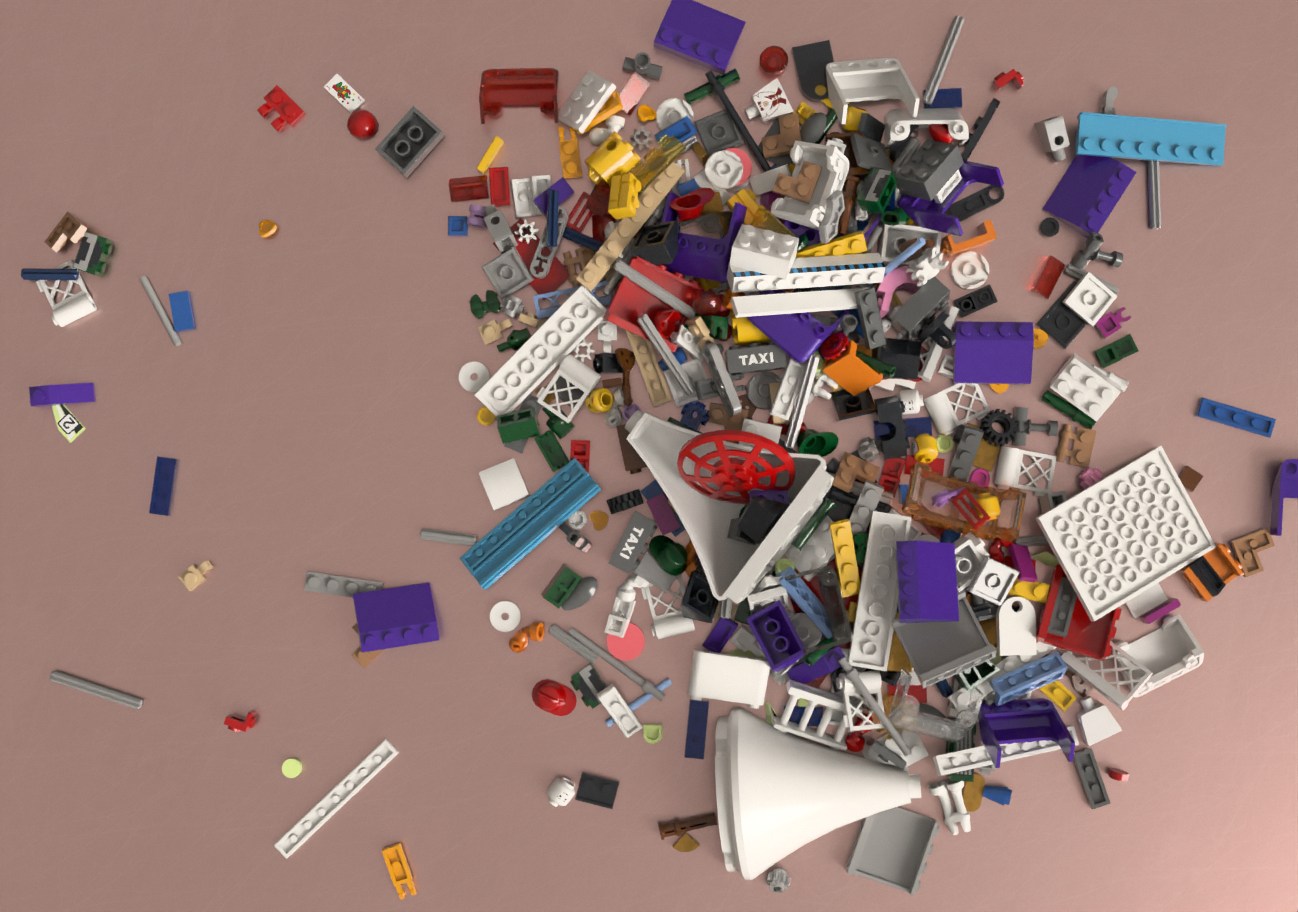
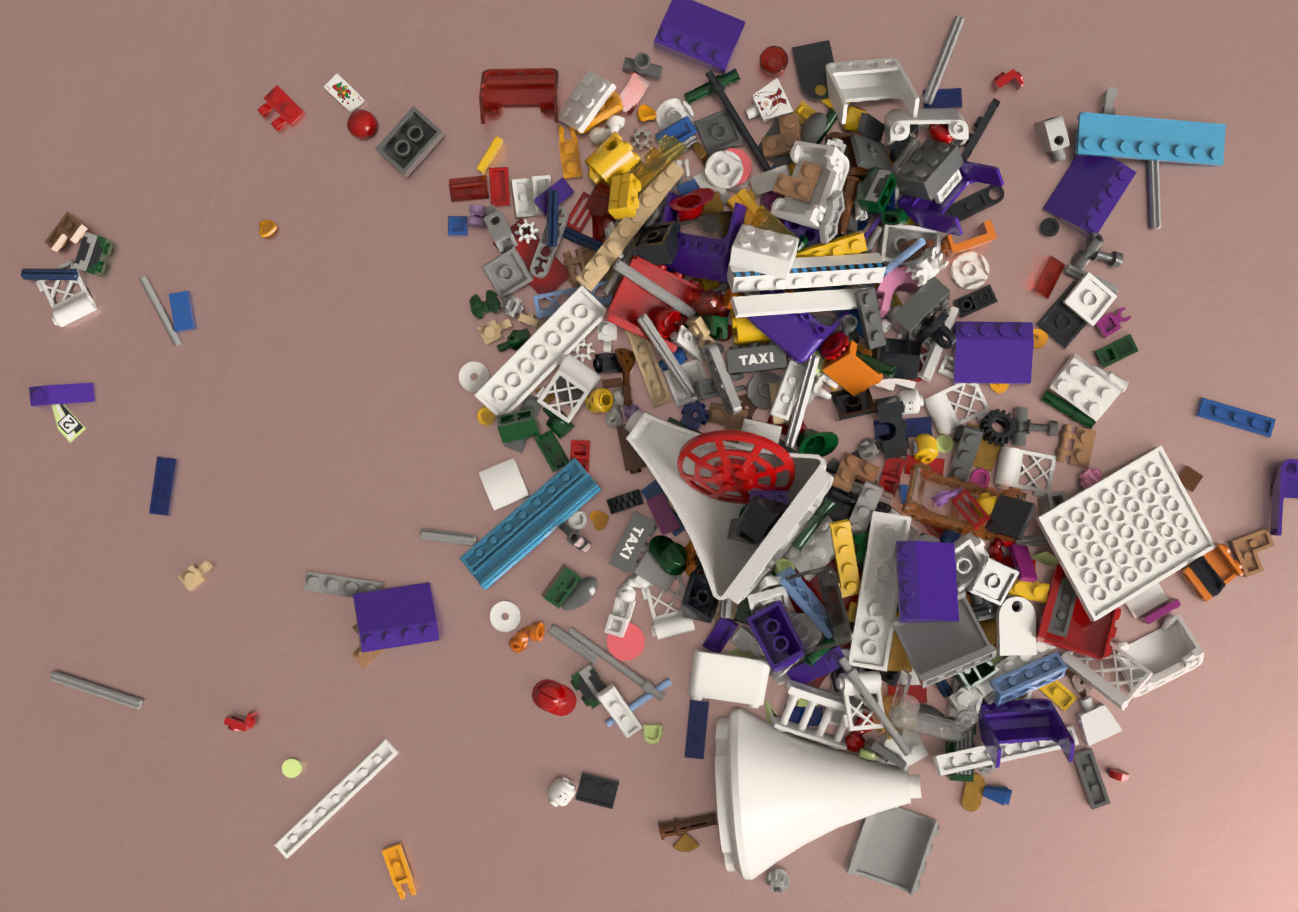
(868, 754): none -> yellowish green tile
(951, 818): white piece -> none
(1010, 517): none -> black tile

